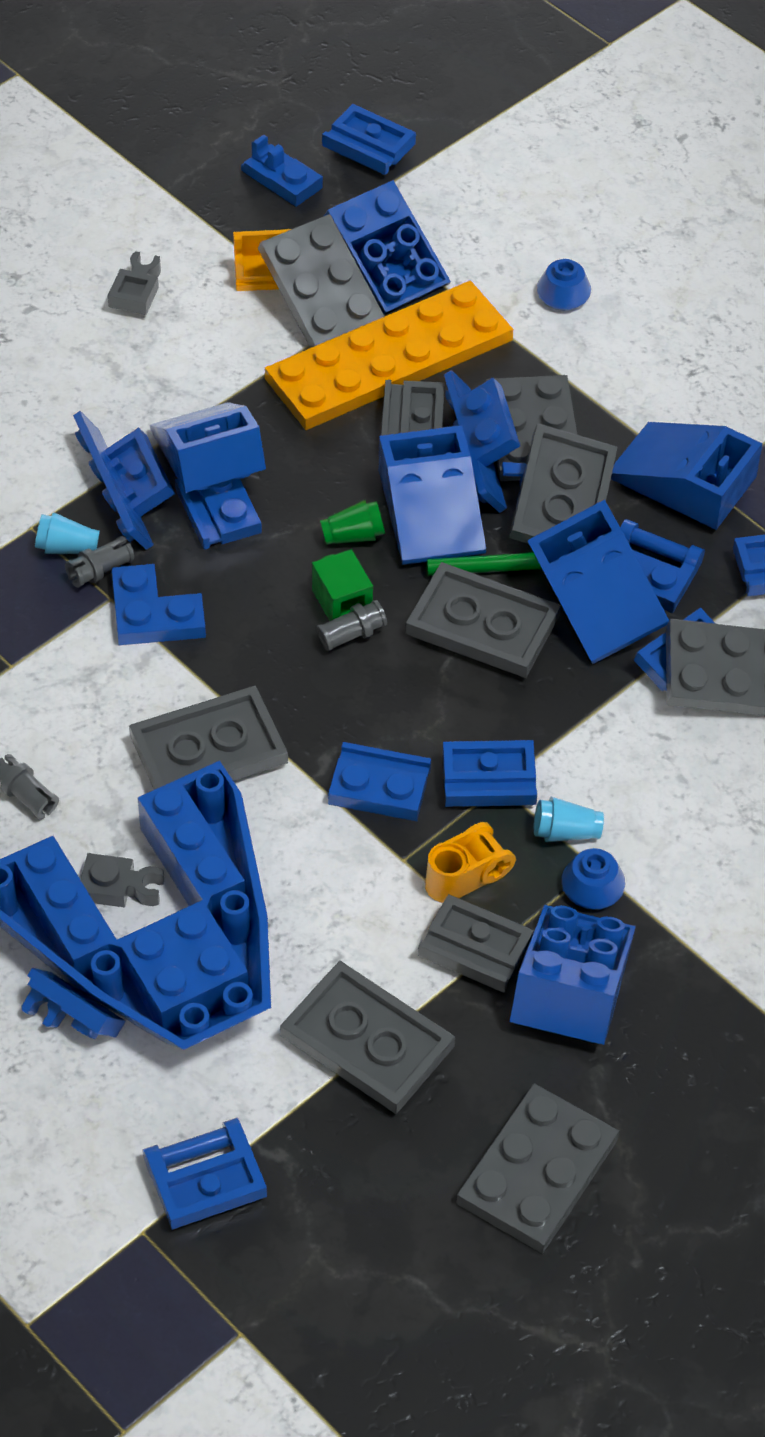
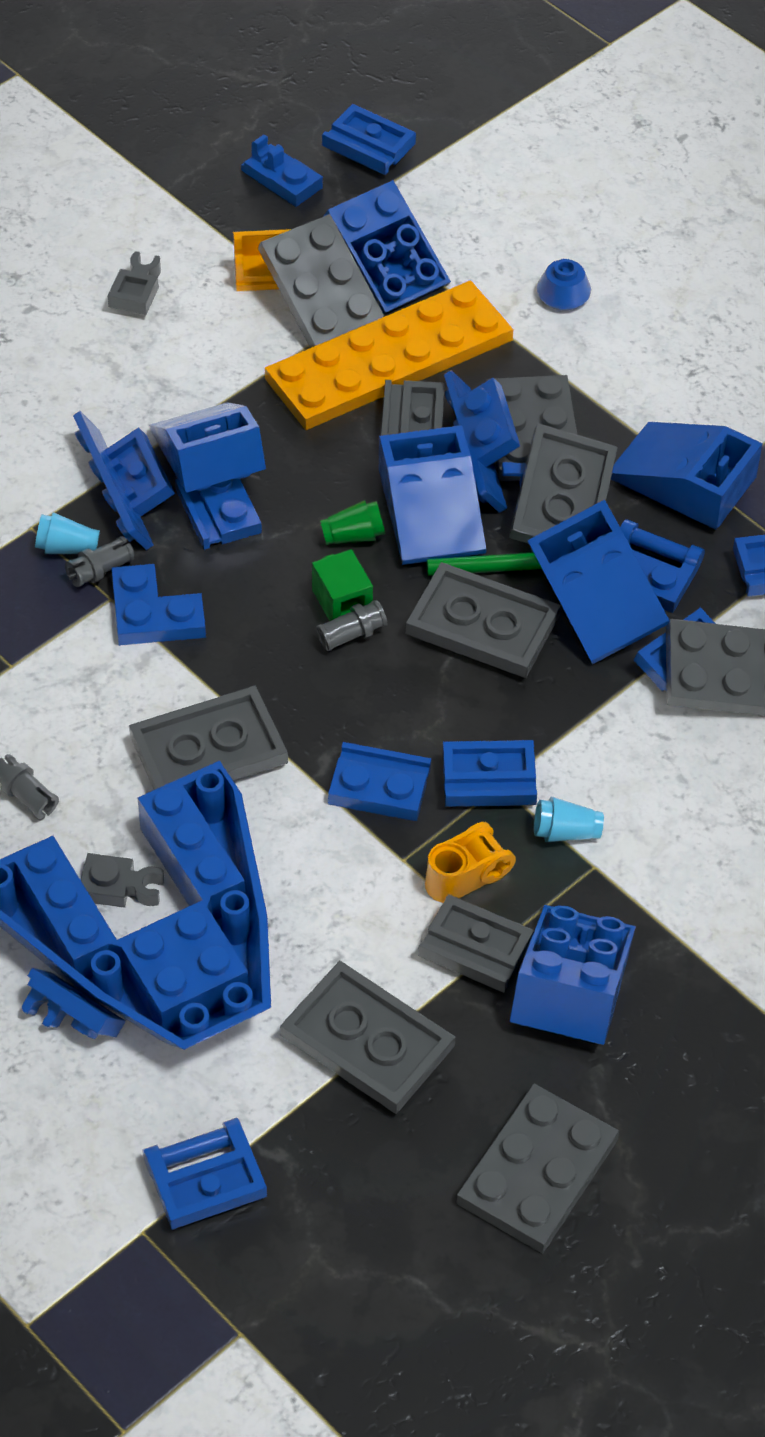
(593, 879): blue cone -> none

